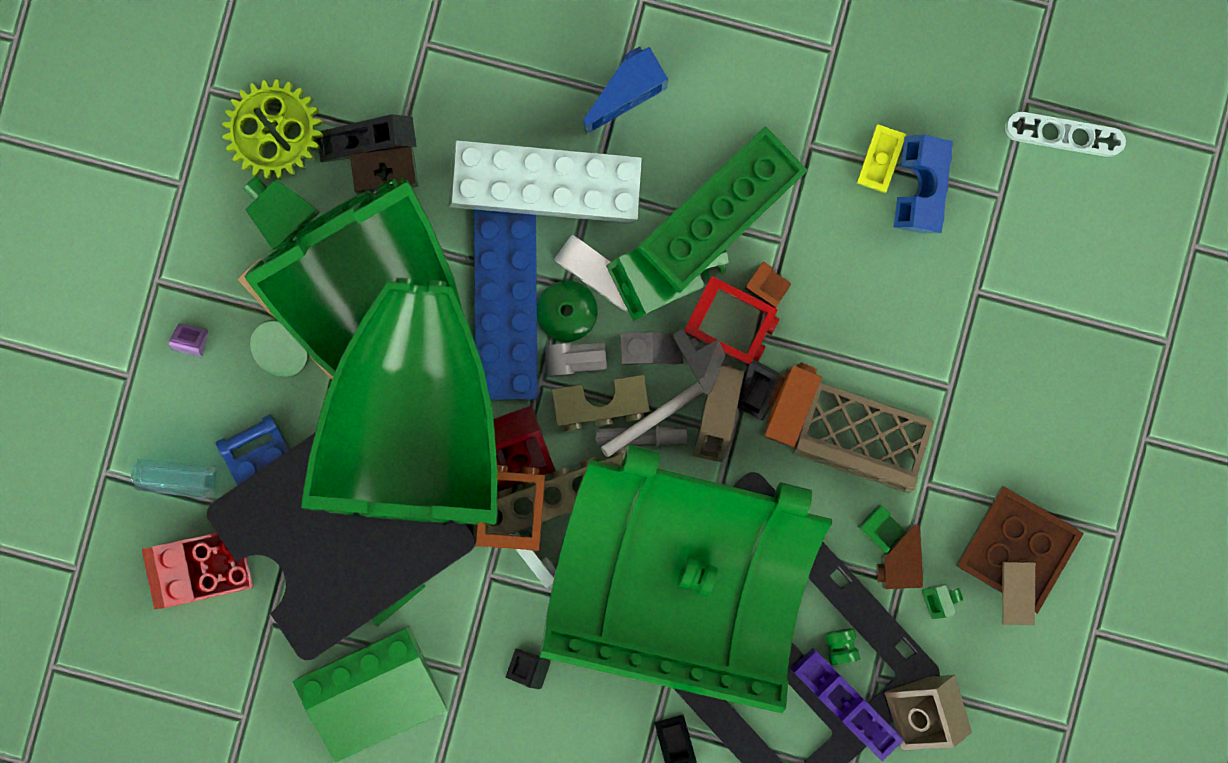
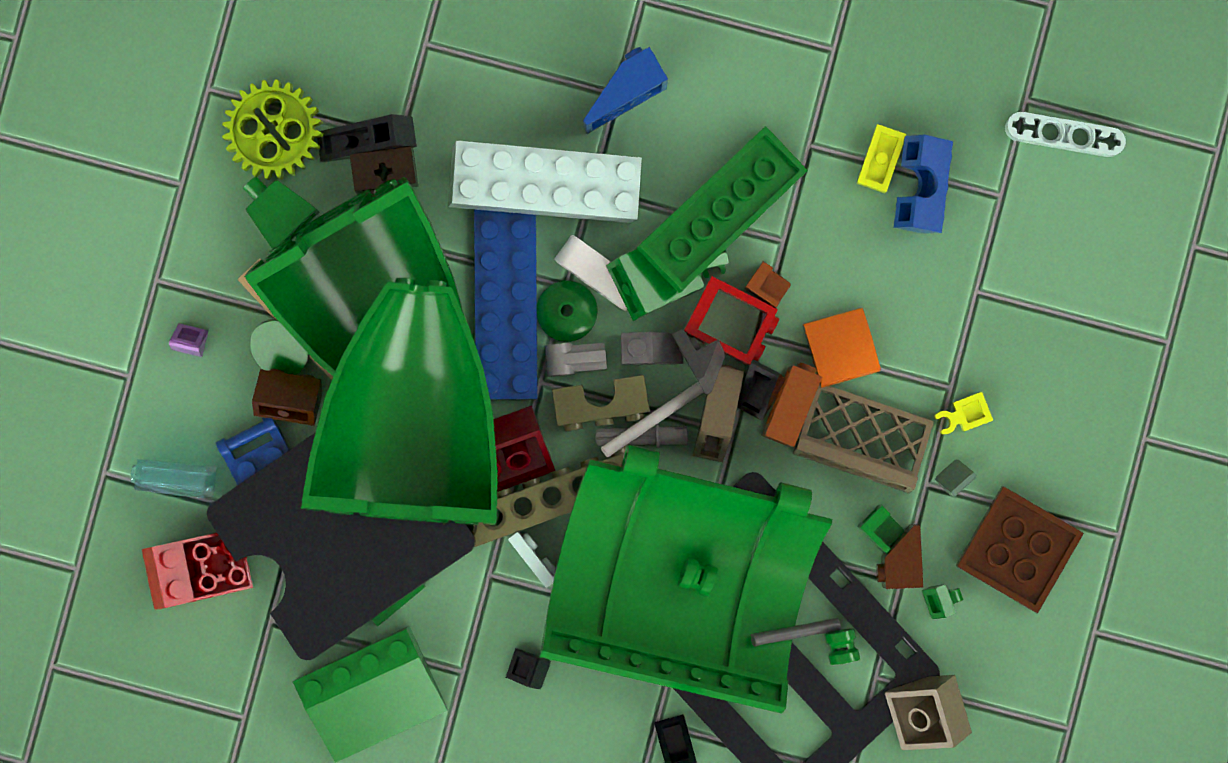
(287, 396): none -> reddish brown brick
(517, 541): dark orange window -> none
(795, 632): none -> dark grey bar
(842, 347): none -> orange slope
(847, 704): dark purple slope -> none
(955, 478): none -> sand green slope
(968, 412): none -> neon yellow plate
(1018, 593): dark tan tile -> none

